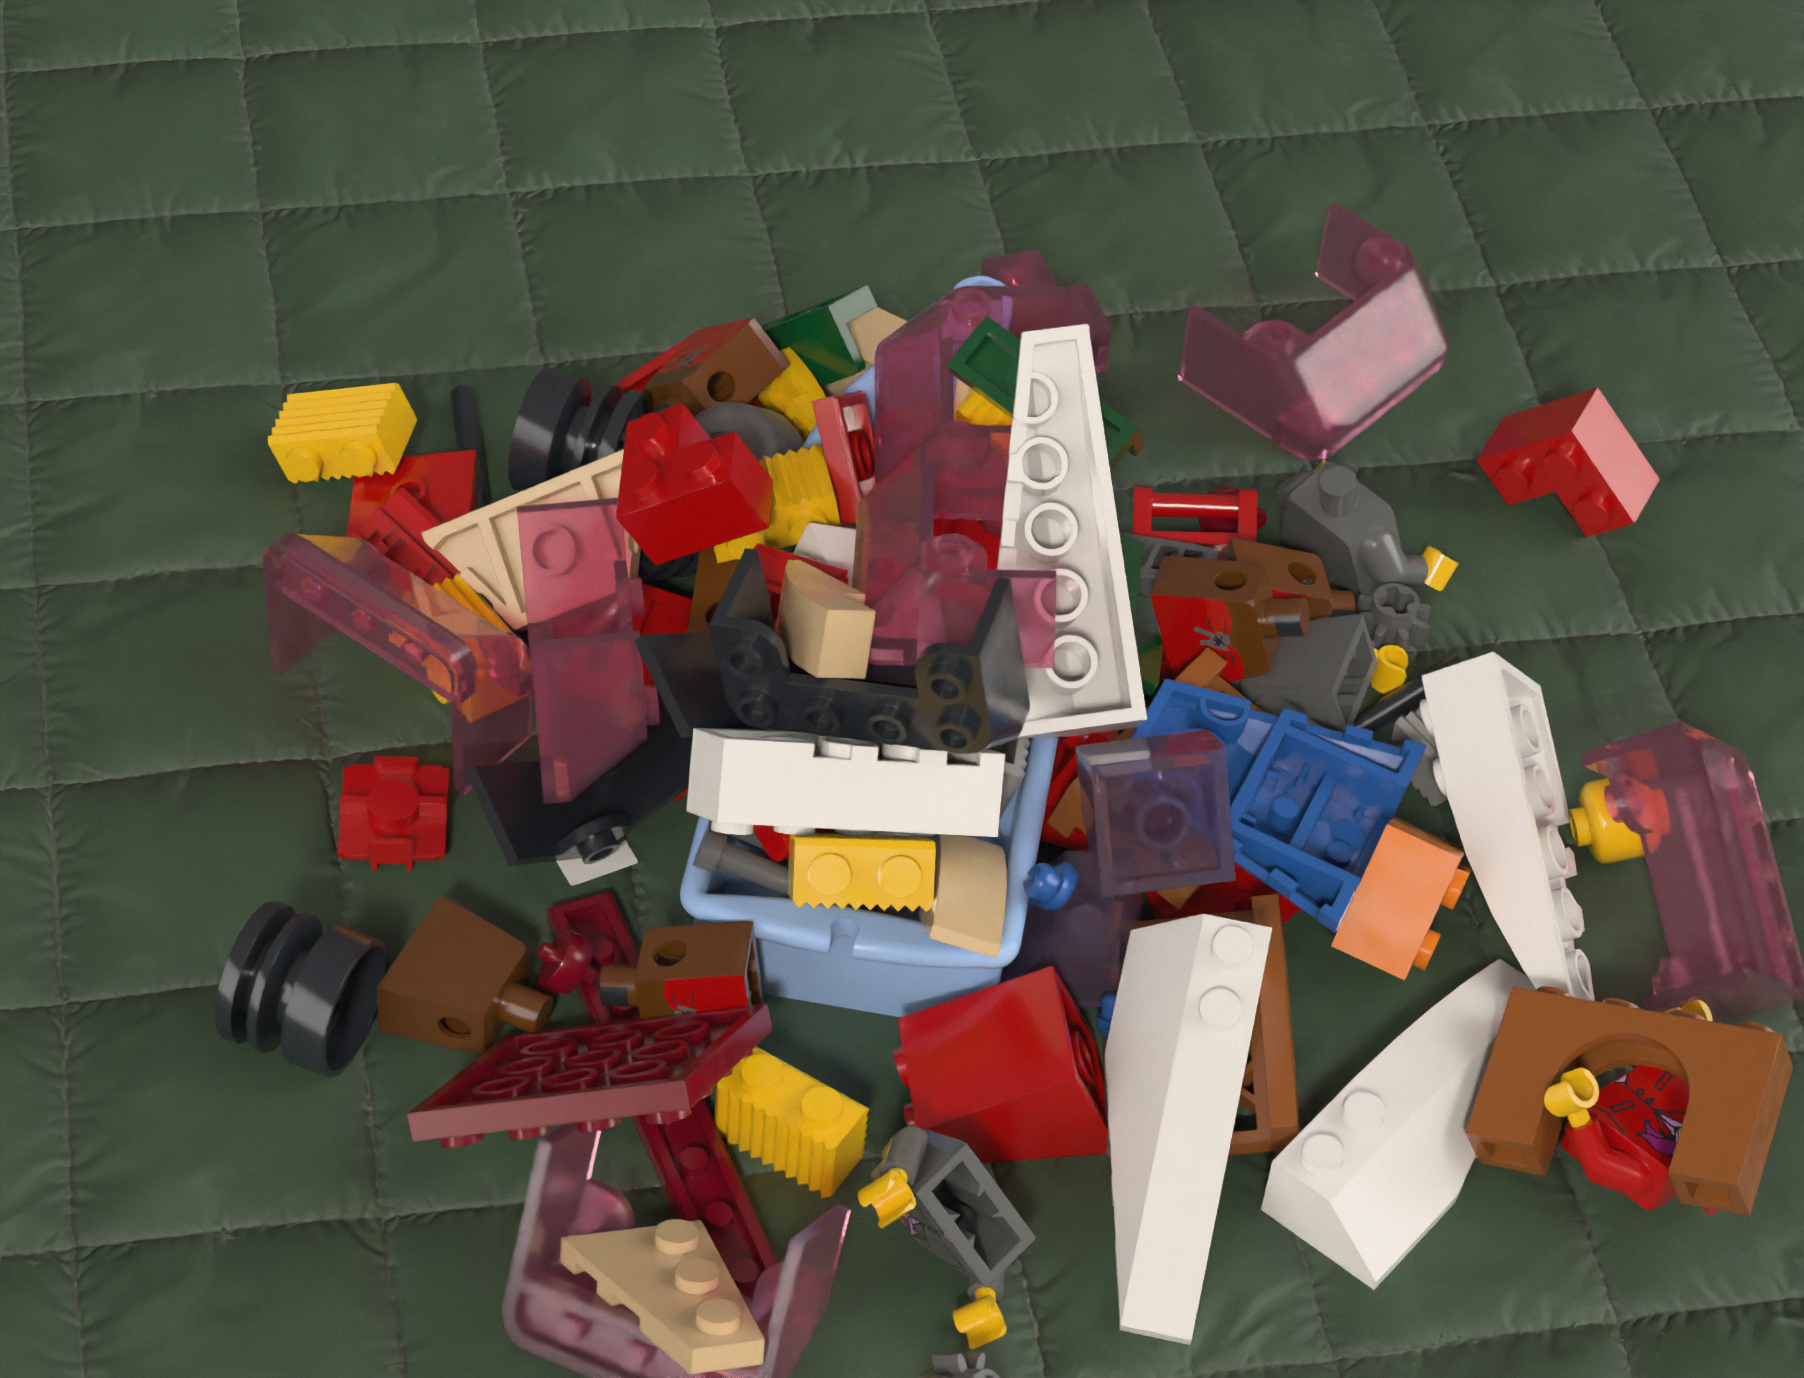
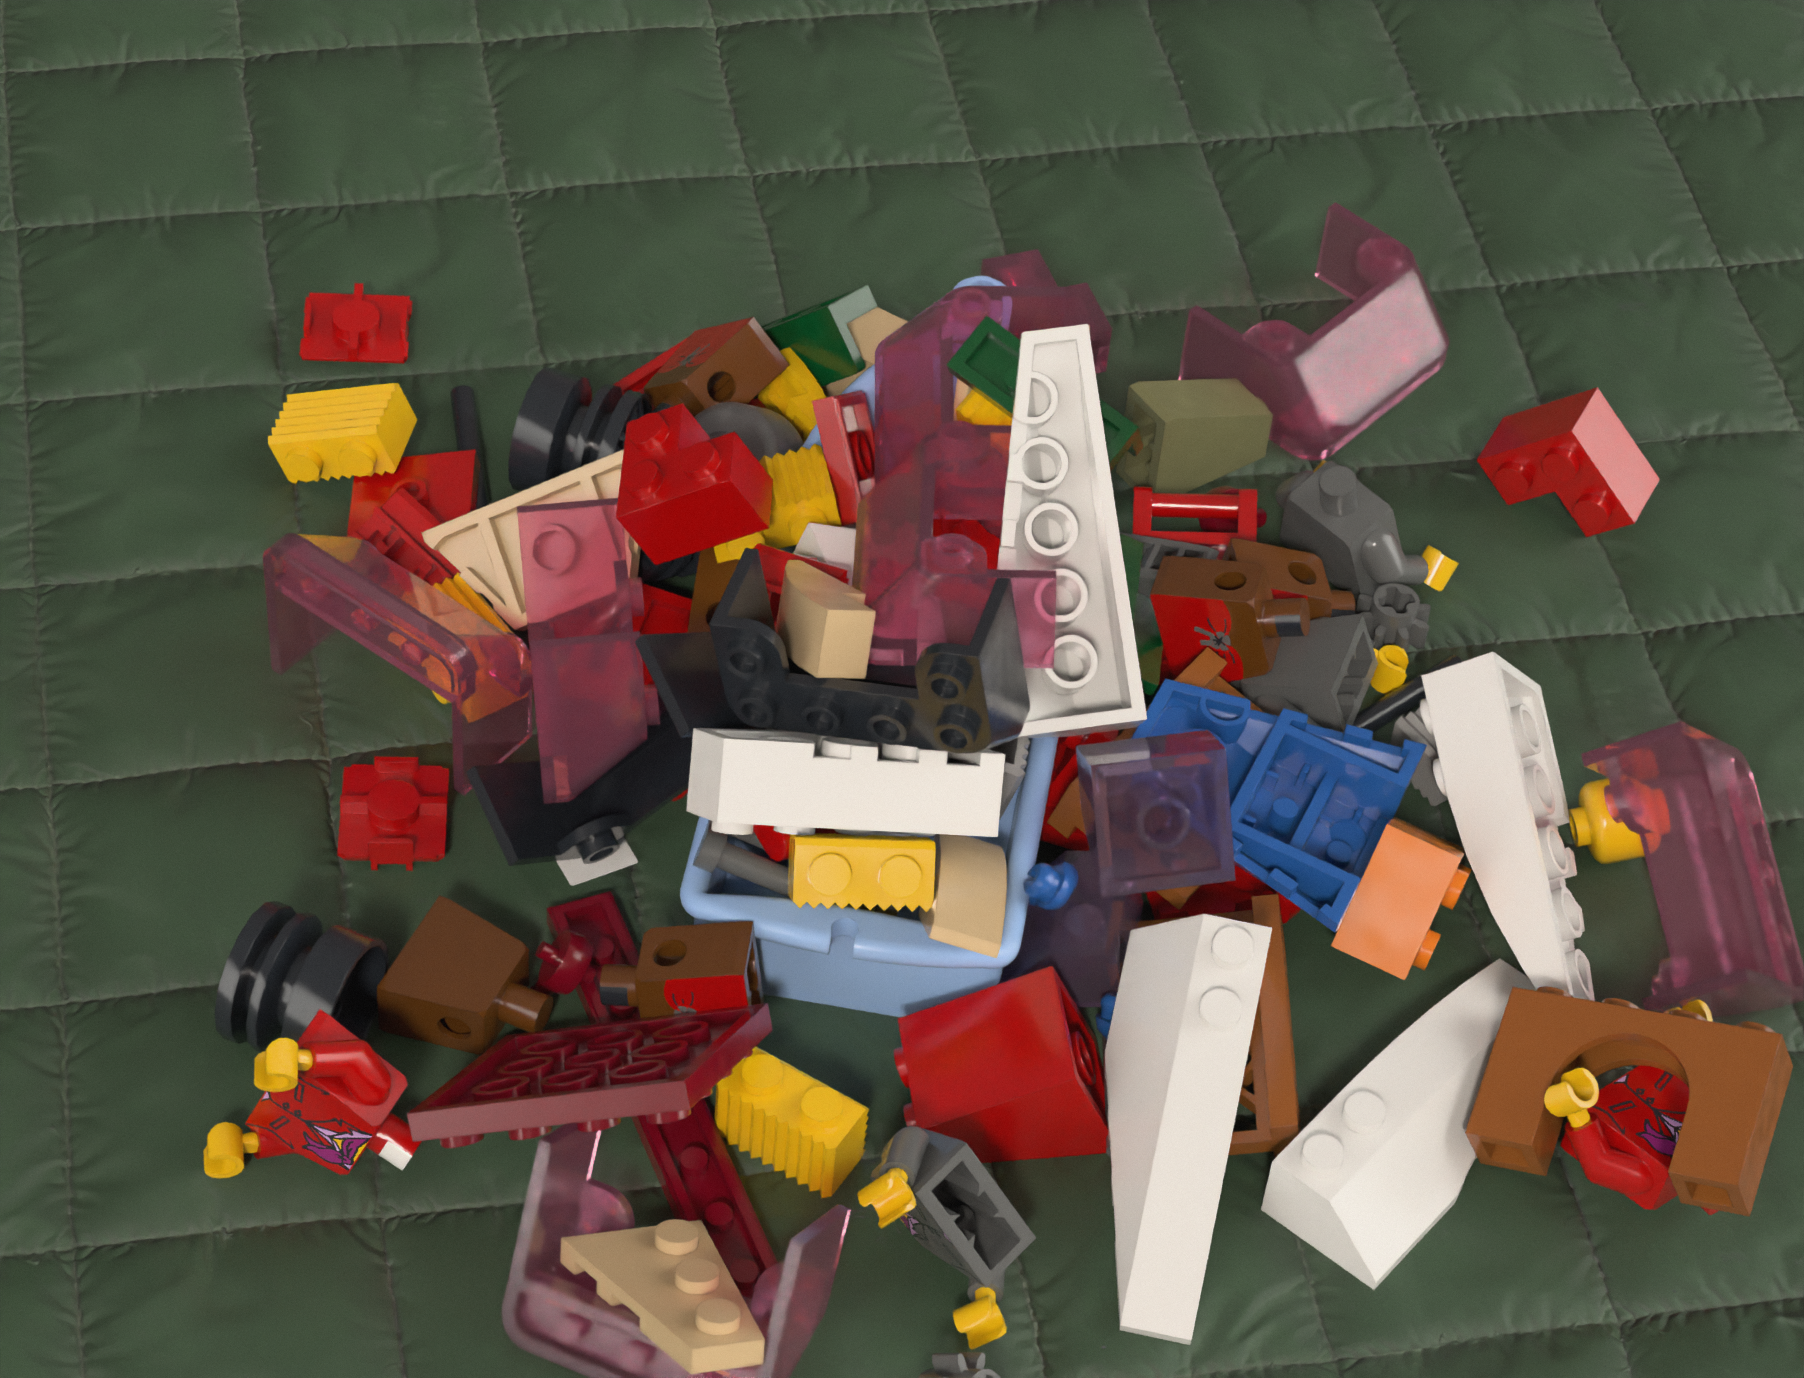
(319, 1101): none -> red torso
(356, 327): none -> red piece
(1193, 432): none -> olive slope

